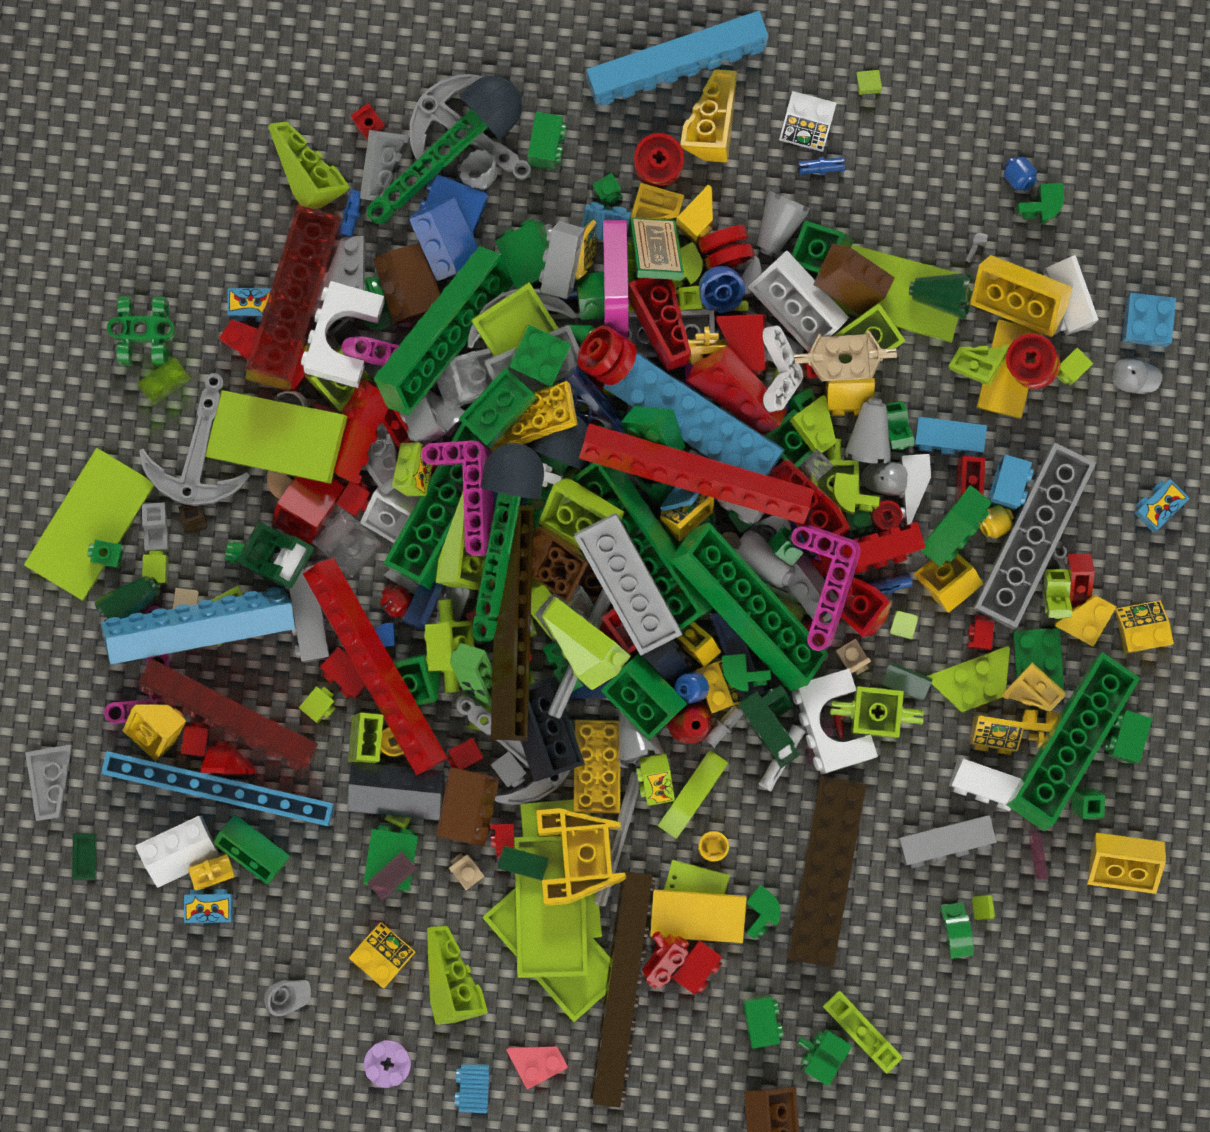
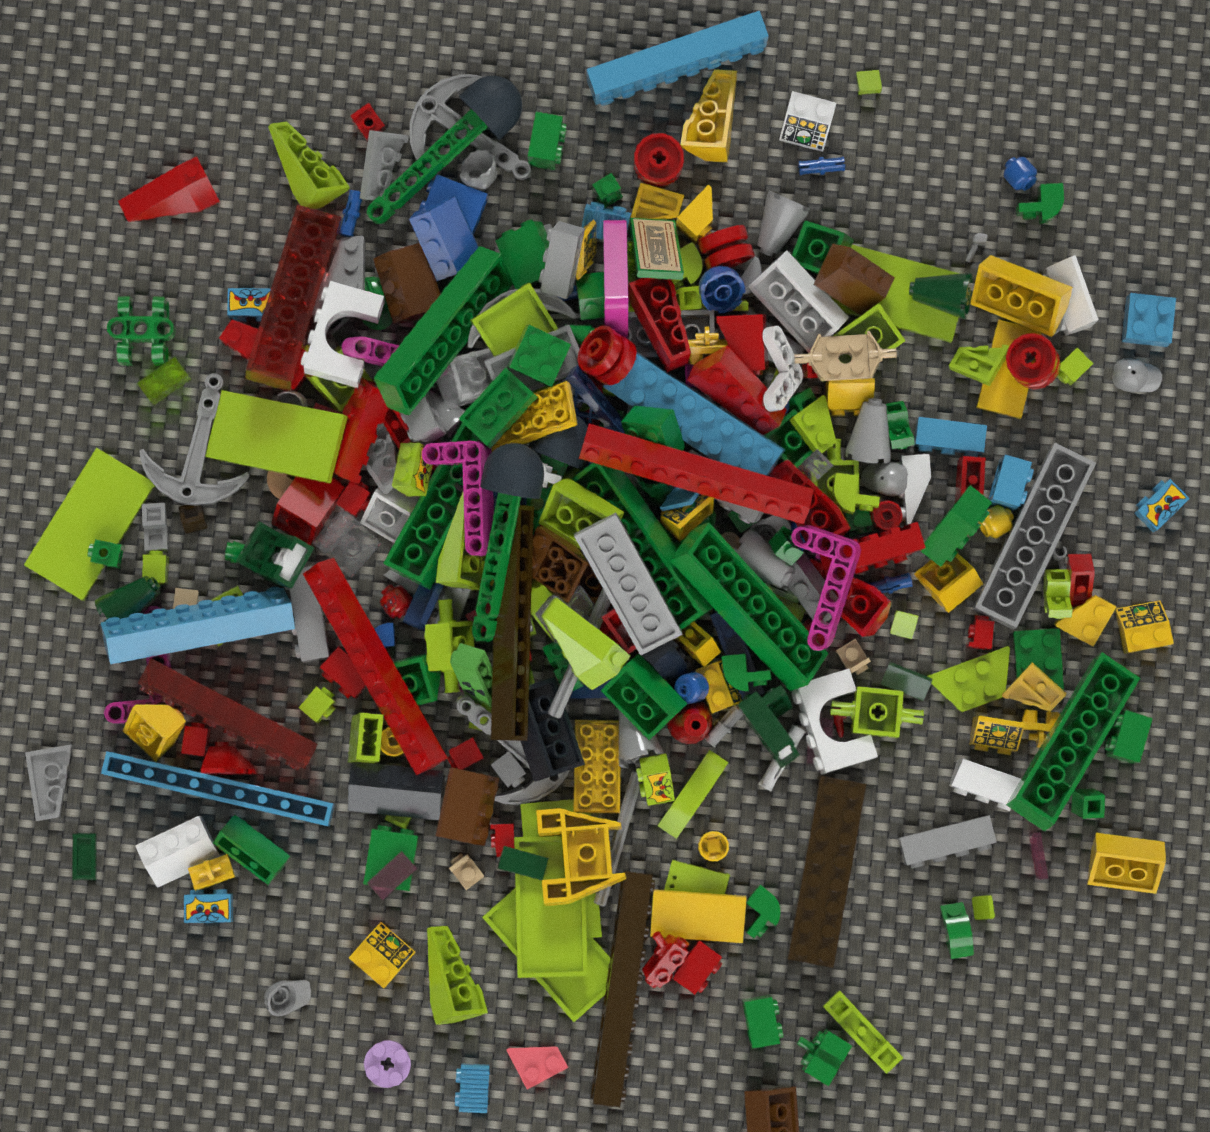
(173, 193): none -> red wedge

